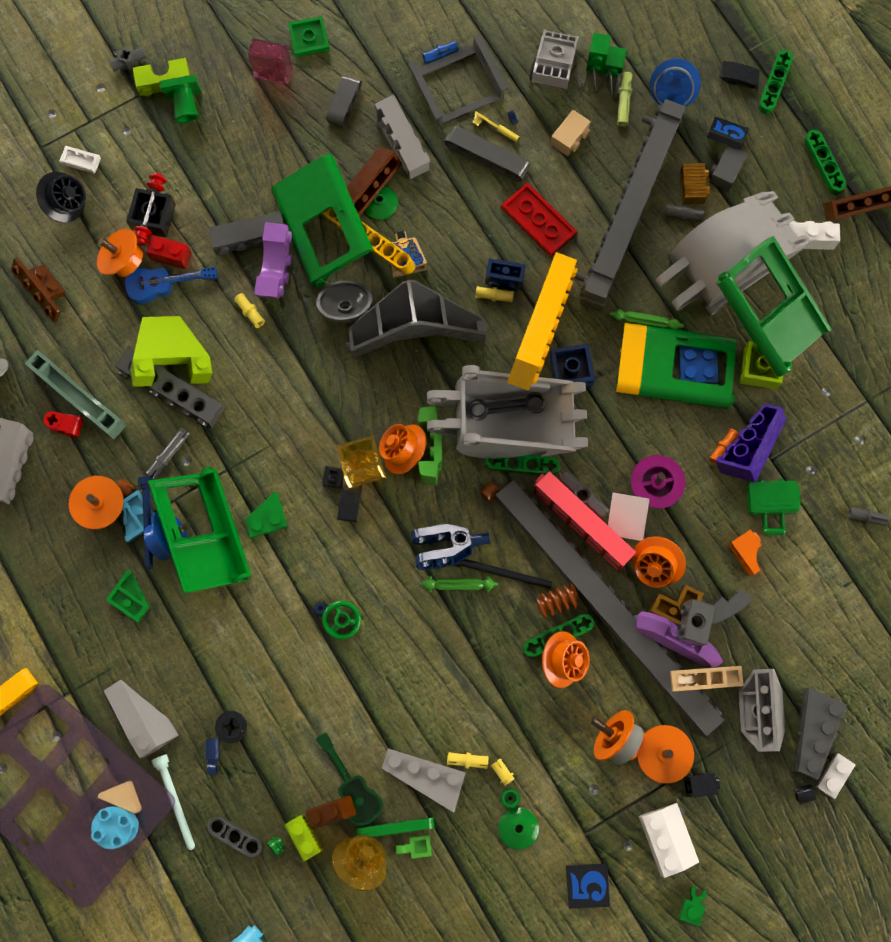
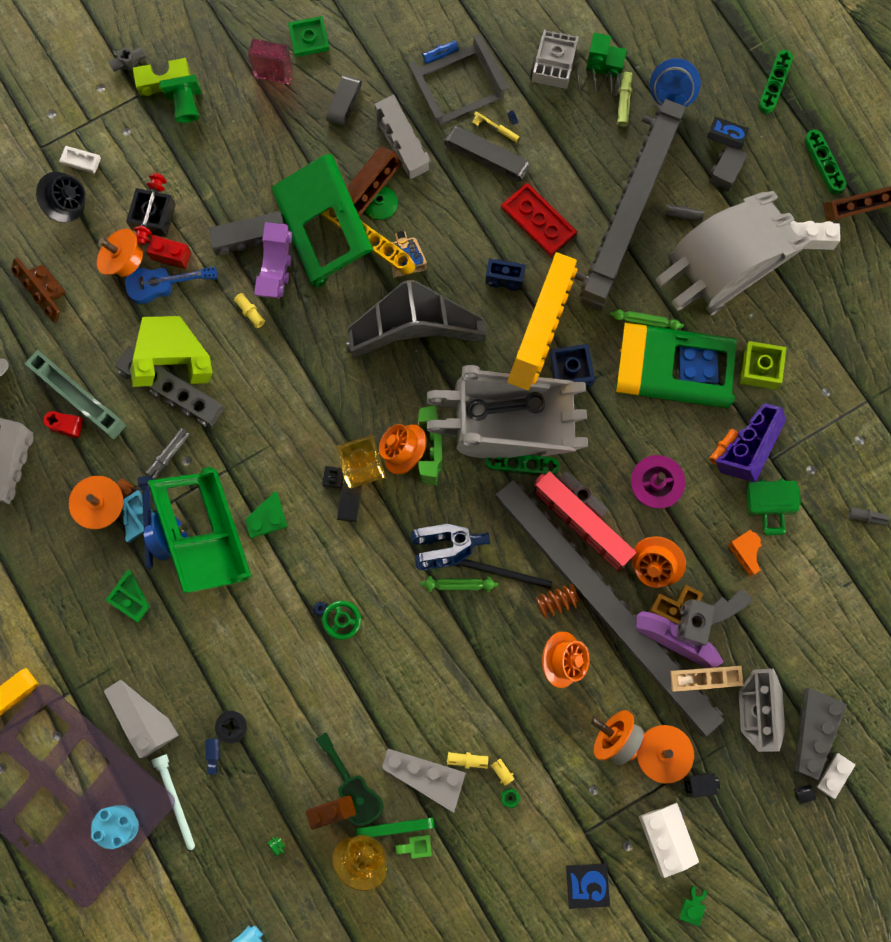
(123, 796): tan slope -> none
(245, 836): dark grey beam -> none
(303, 837): lime brick -> none
(344, 301): dark grey dish -> none
(489, 492): dark orange hose -> none
(494, 294): light yellow pin -> none
(515, 817): green dish -> none
(570, 133): tan brick -> none
(578, 620): green beam -> none
(628, 516): sticker -> none
(694, 183): pearl gold brick -> none
(736, 72): black slope -> none
(791, 324): green piece -> none

